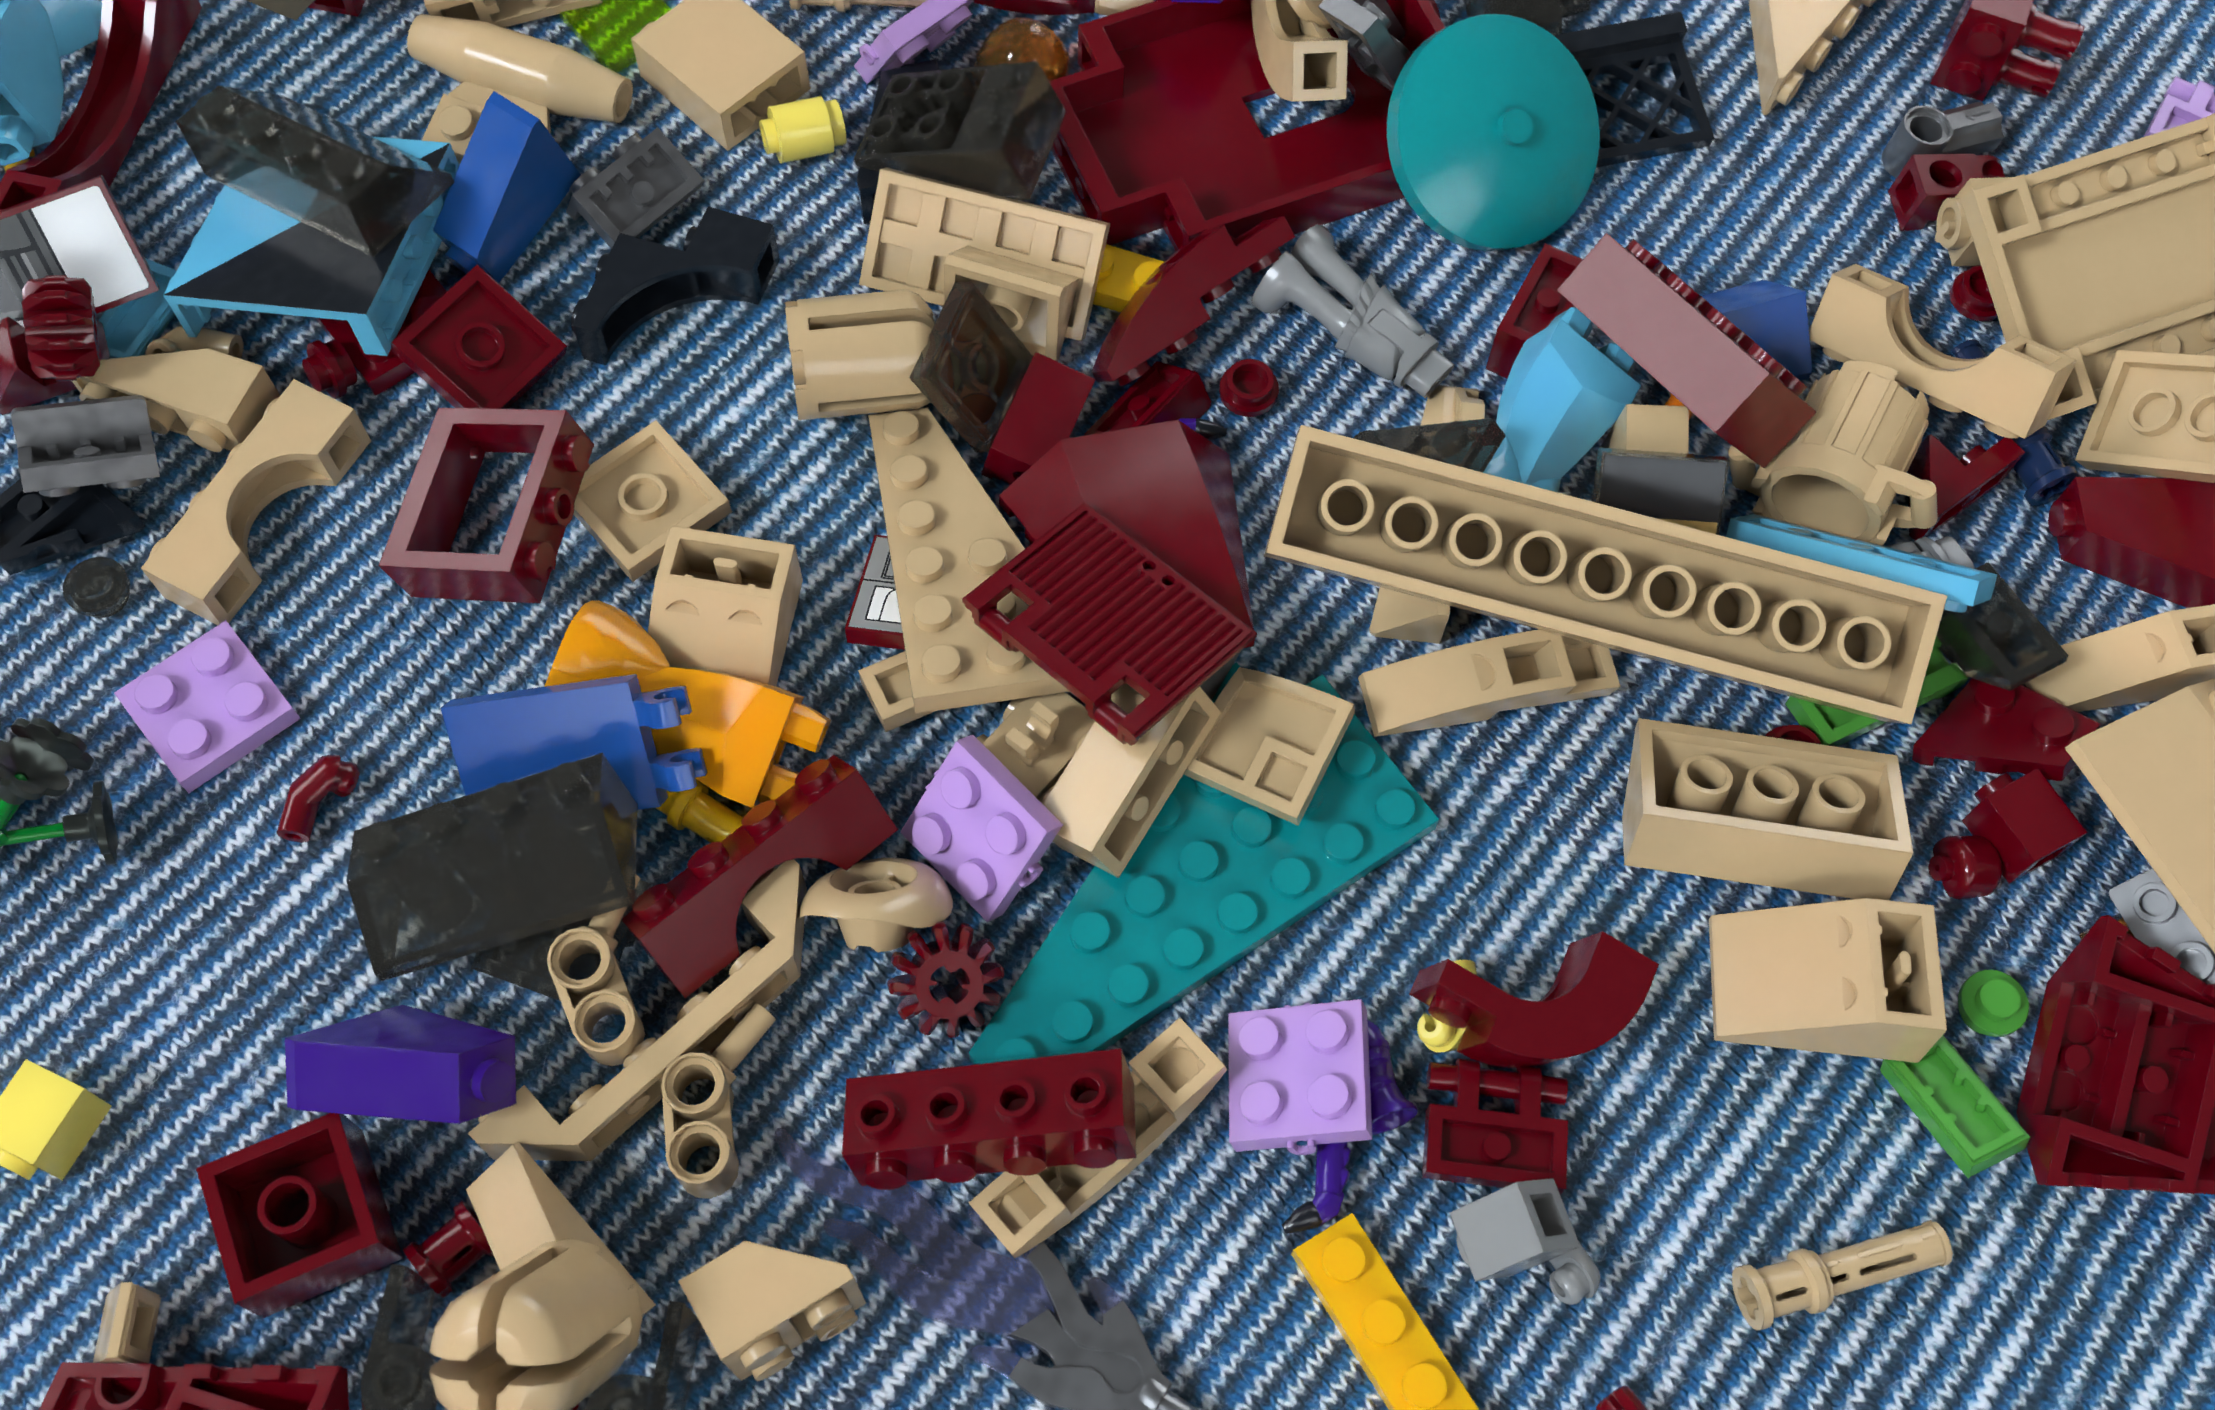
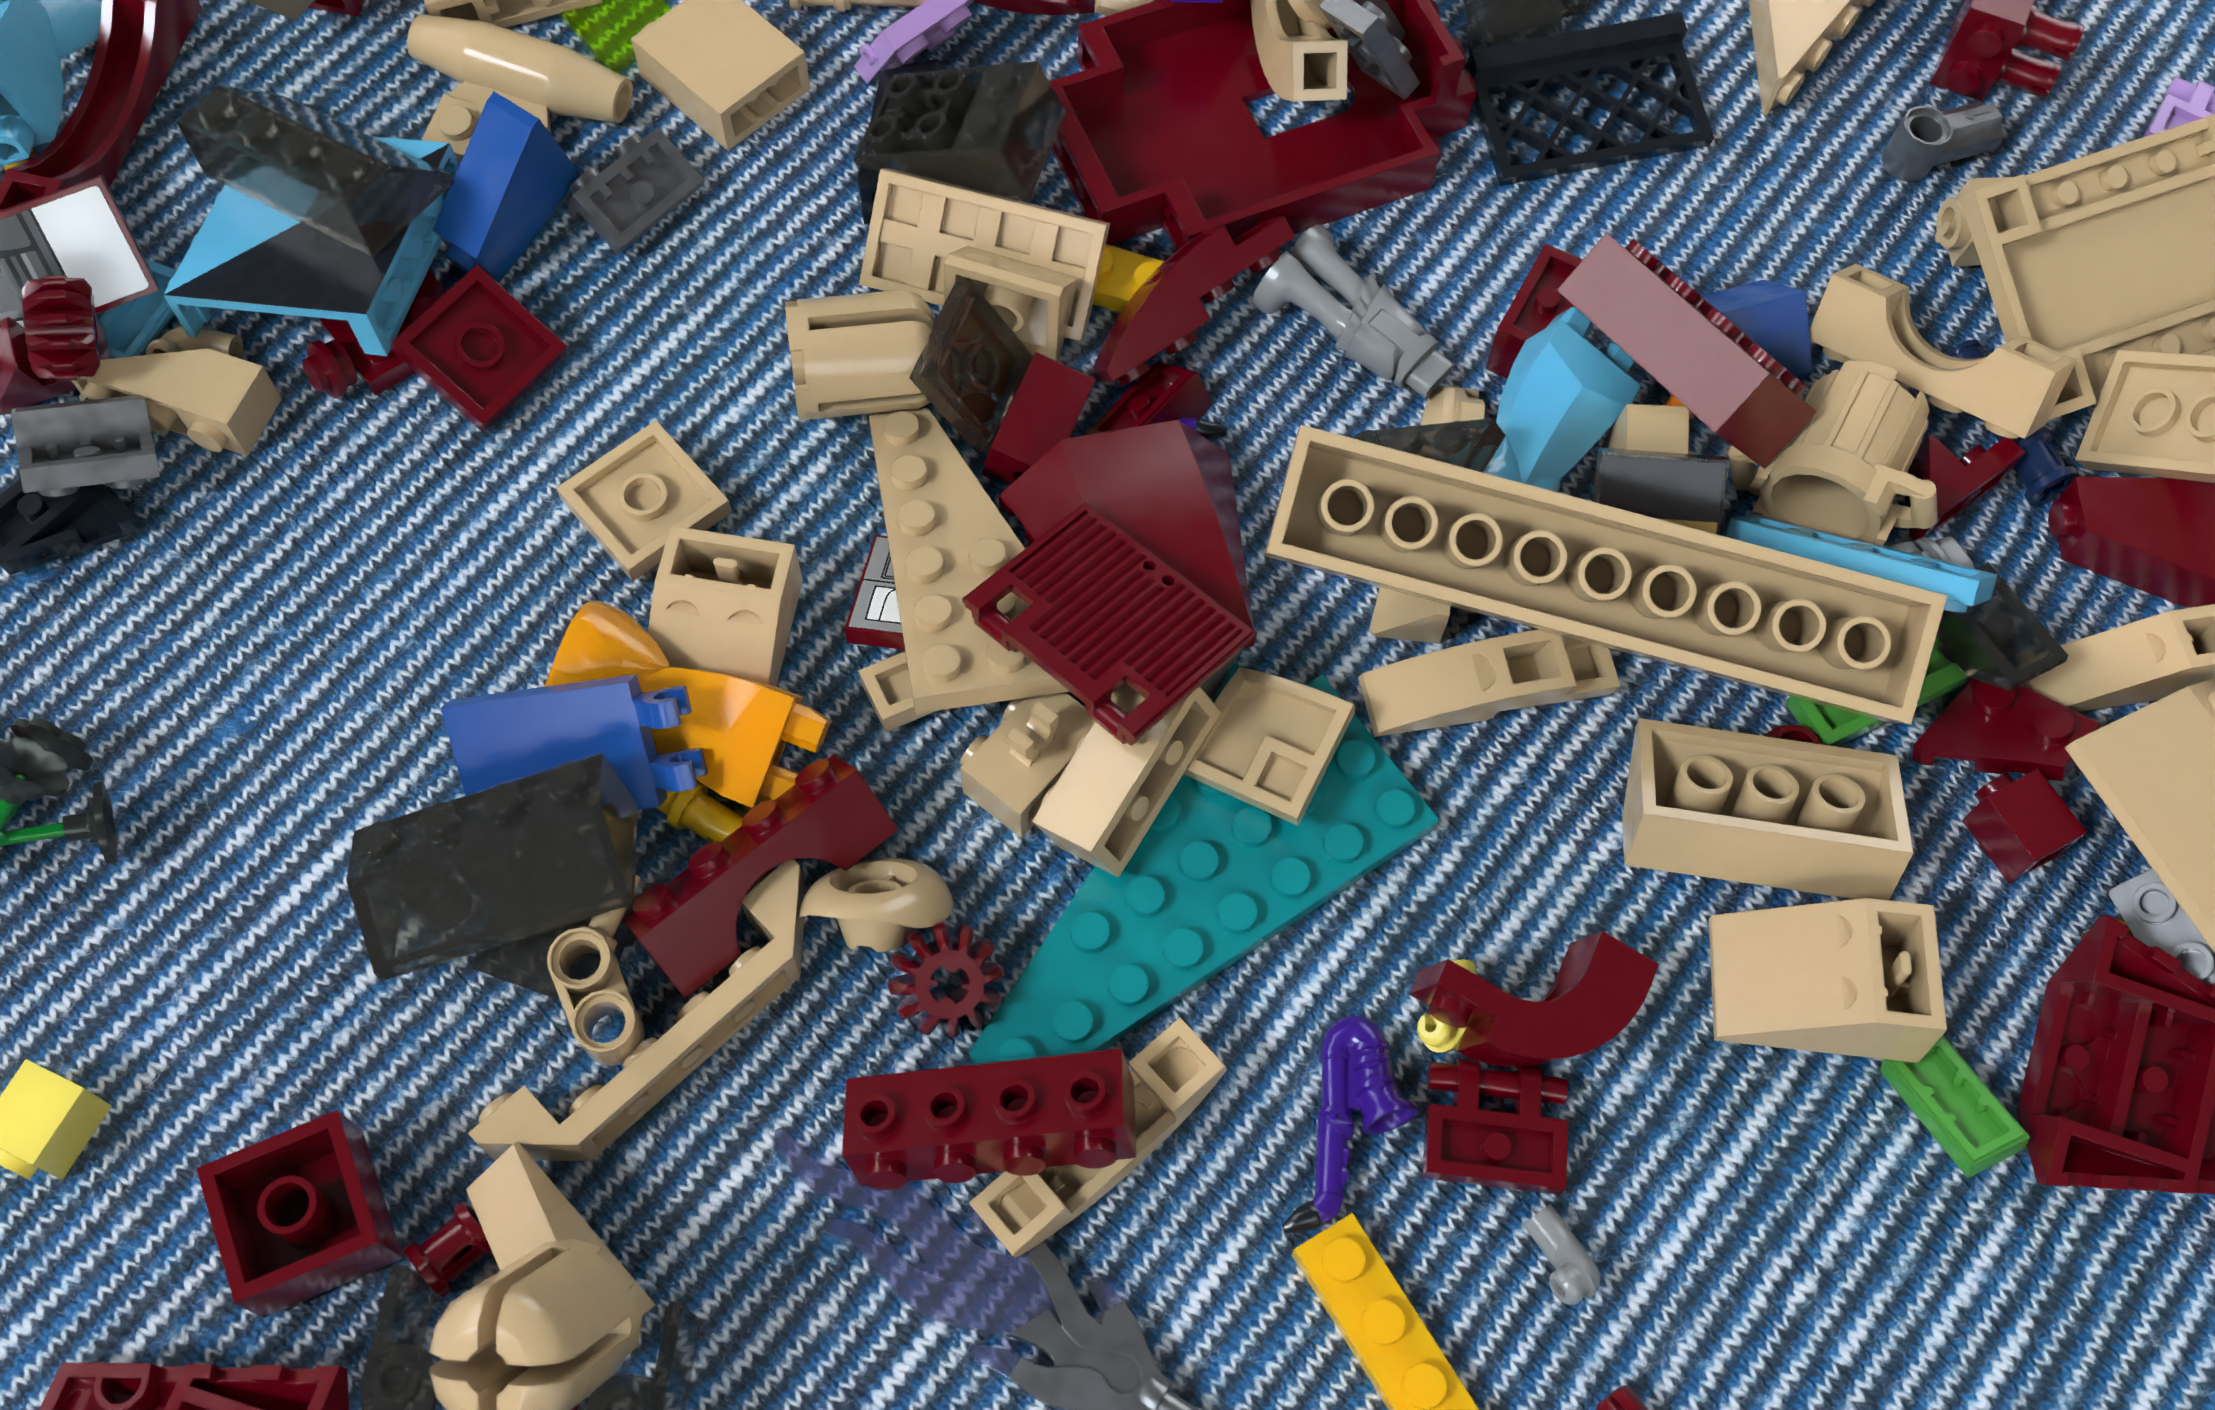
(97, 587): clear smoke plate -> none
(127, 1325): tan slope -> none
(207, 706): lavender plate -> none
(295, 445): tan arch -> none
(309, 790): dark red arm -> none
(402, 1067): dark purple slope -> none
(441, 486): dark red window -> none
(641, 279): black arch -> none
(711, 1121): tan beam -> none
(767, 1302): tan slope -> none
(803, 129): light yellow brick -> none
(981, 828): lavender plate -> none
(1025, 41): clear orange hair -> none
(1249, 388): dark red plate -> none
(1299, 1076): lavender plate -> none
(1493, 132): teal dish -> none
(1513, 1229): light grey brick -> none
(1814, 1280): tan pin -> none
(1931, 180): dark red leg -> none
(1966, 866): dark red piece -> none
(1972, 296): dark red plate -> none
(1993, 1003): bright green plate -> none

